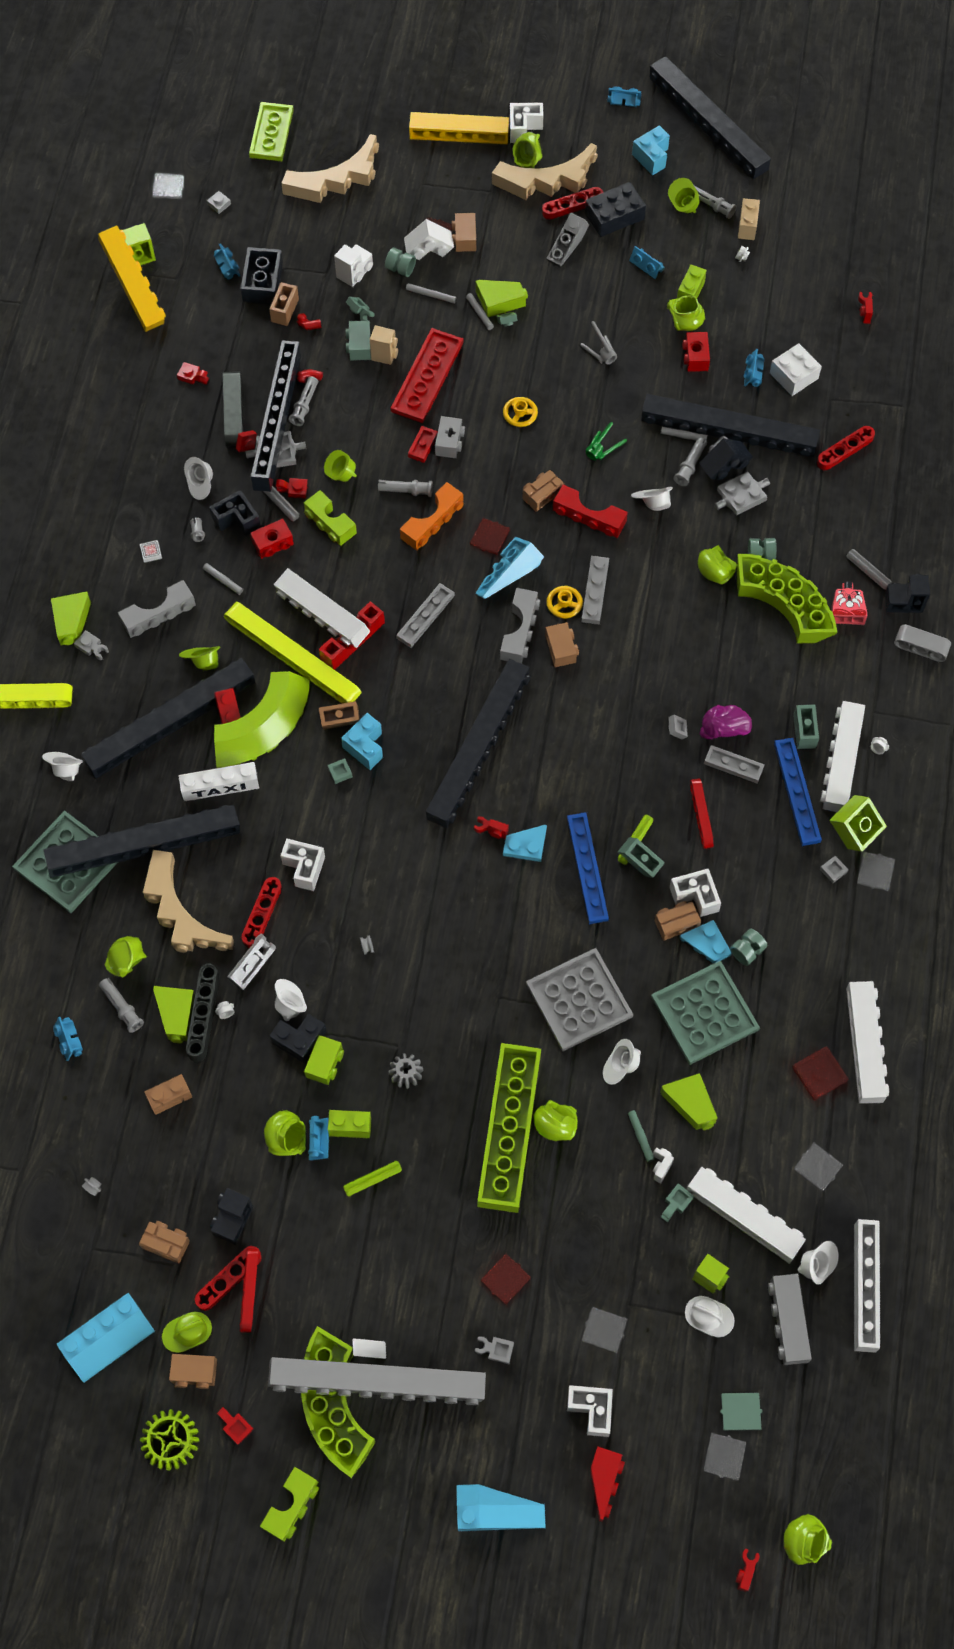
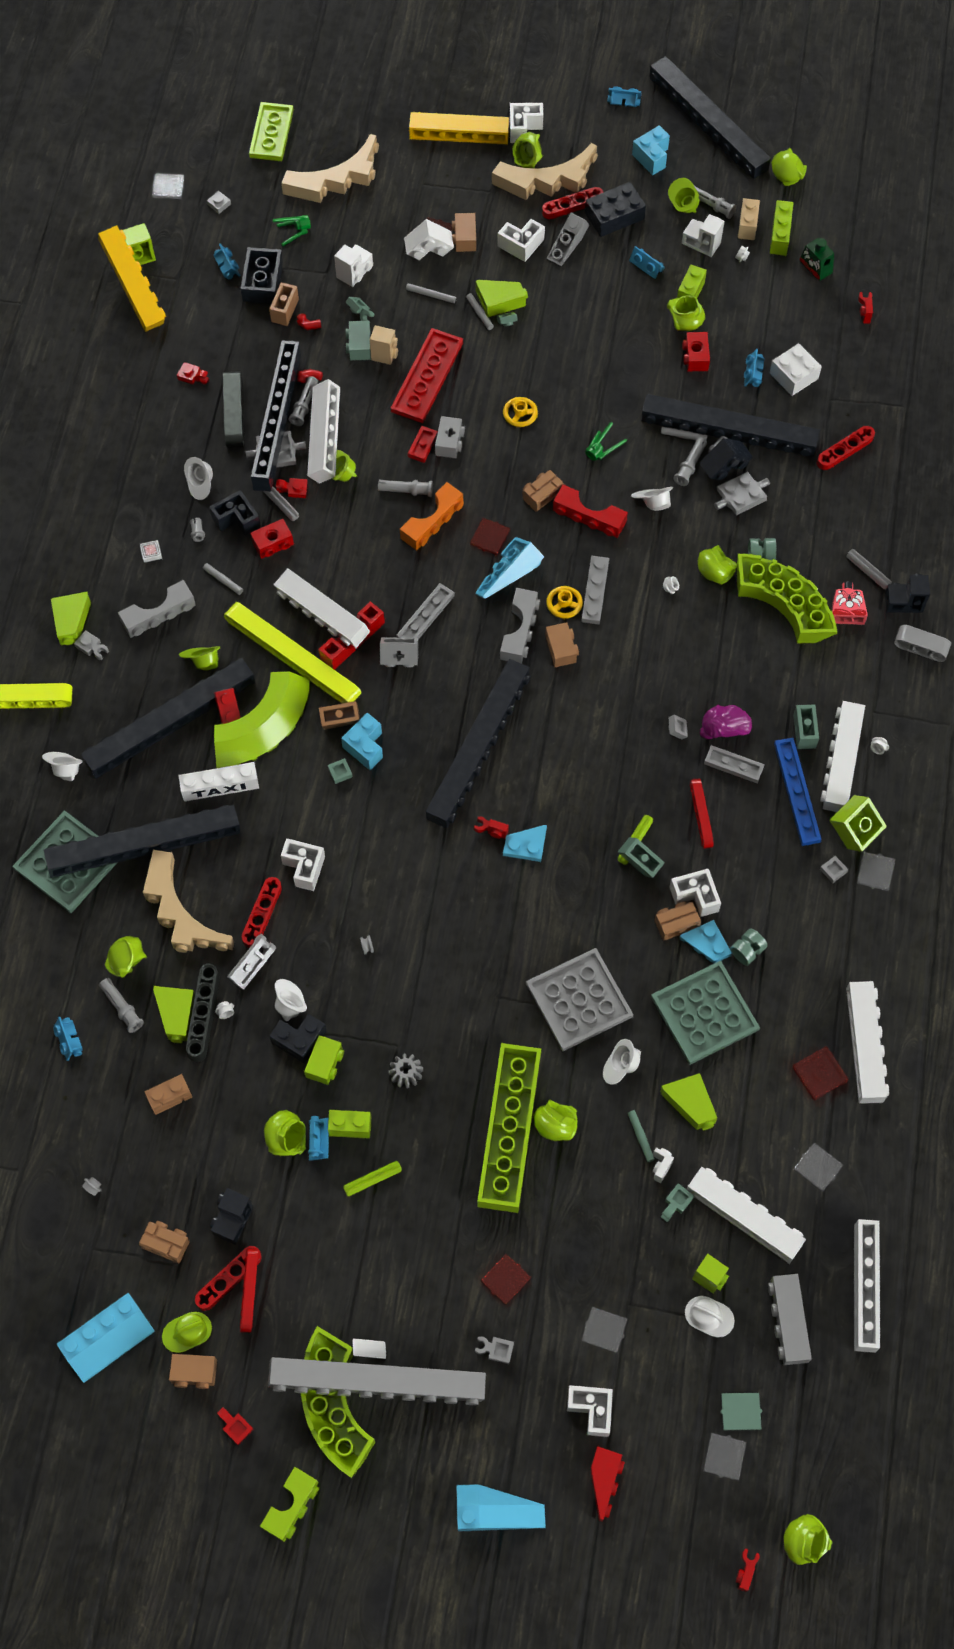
(173, 1429): lime gear -> none
(246, 441): red plate -> none
(301, 223): none -> green plant
(323, 431): none -> white brick
(339, 528): lime arch -> none
(389, 654): none -> light grey brick
(400, 262): sand green wheel -> none
(521, 241): none -> white brick
(587, 868): blue plate -> none
(607, 353): light grey plant -> none
(671, 584): none -> white plate
(704, 236): none -> white brick
(781, 227): none -> lime brick
(788, 167): none -> lime helmet
(818, 258): none -> dark green torso
(820, 1262): white piece -> none

